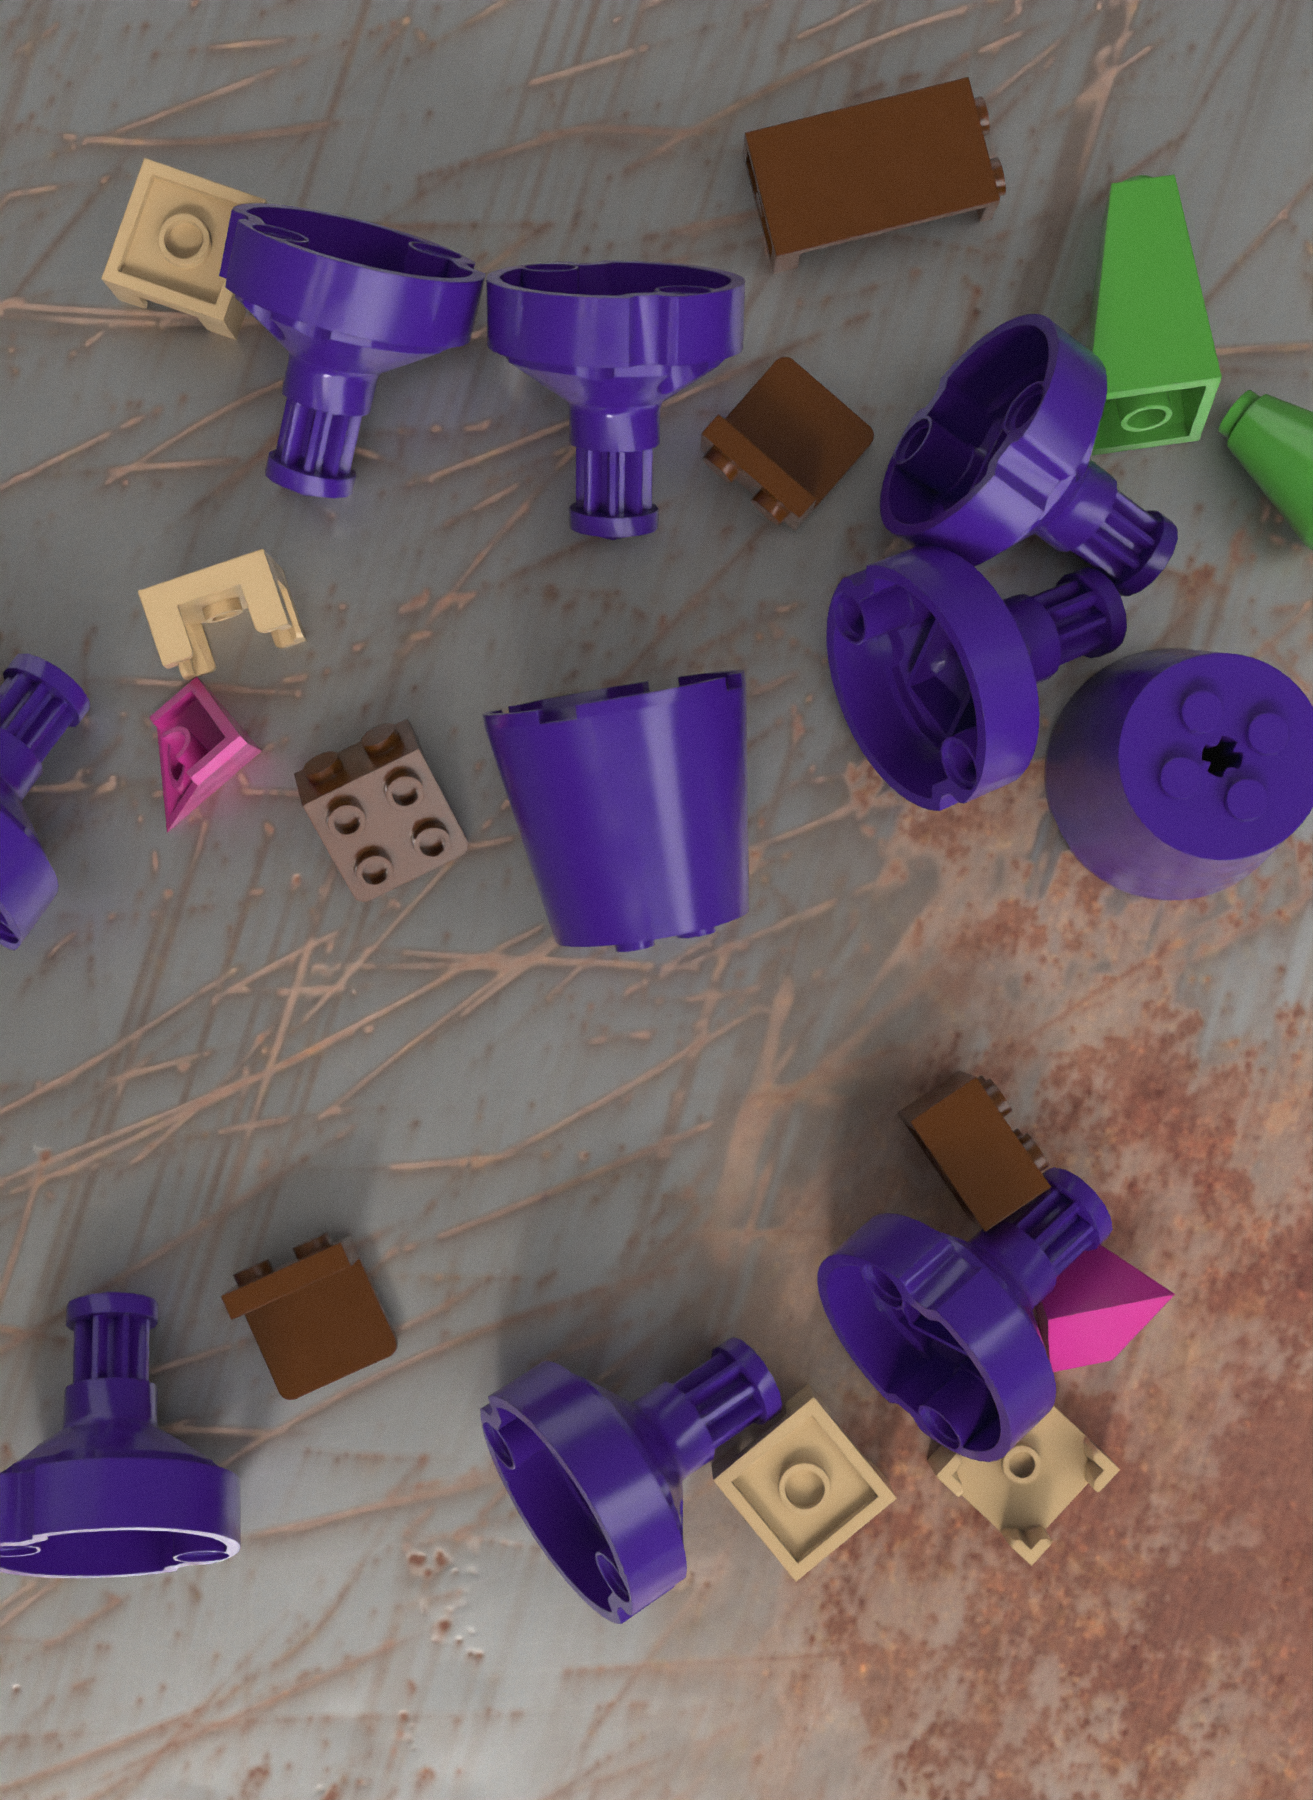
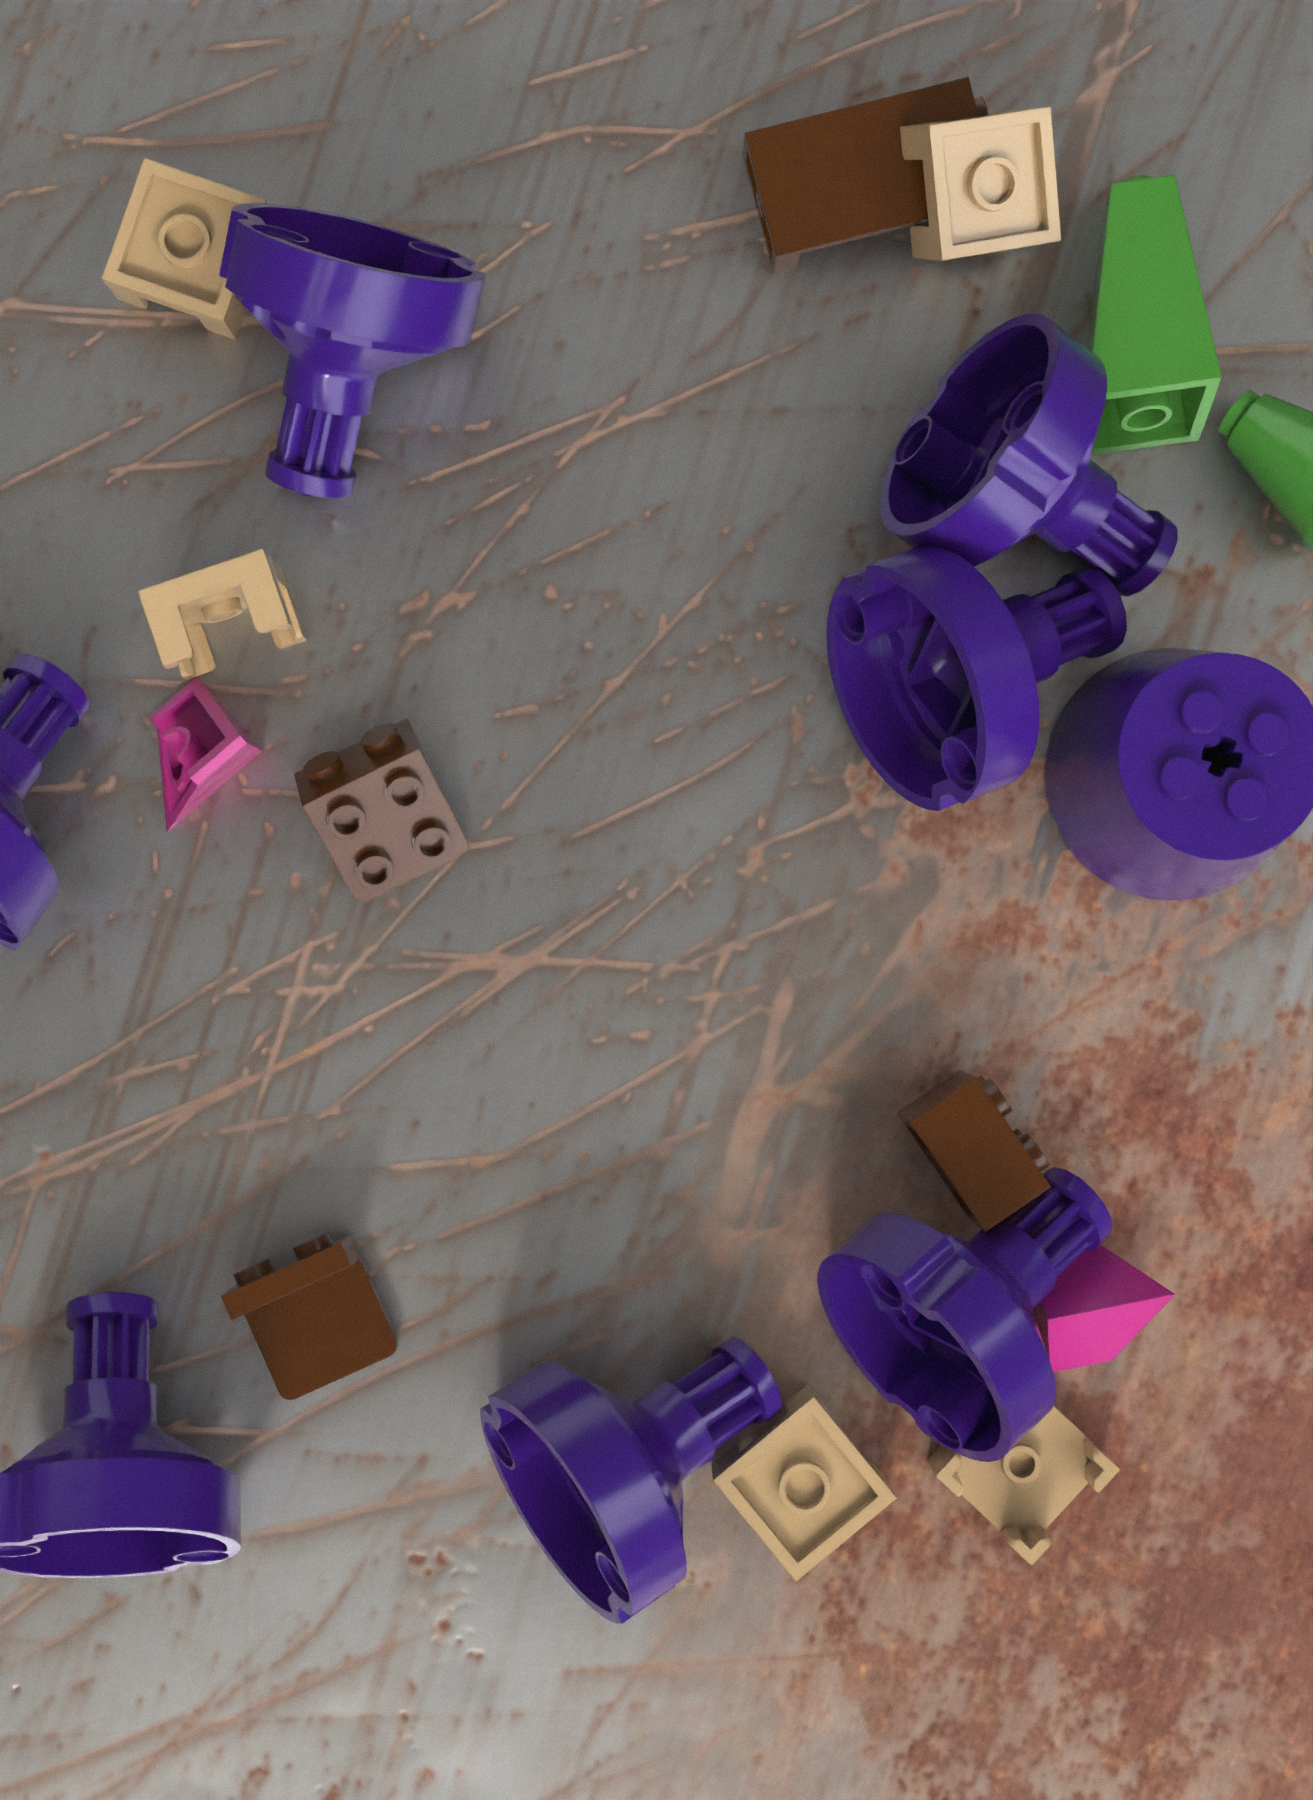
(615, 348): dark purple piece -> none
(632, 807): dark purple cone -> none
(786, 443): reddish brown bracket -> none
(985, 183): none -> tan panel

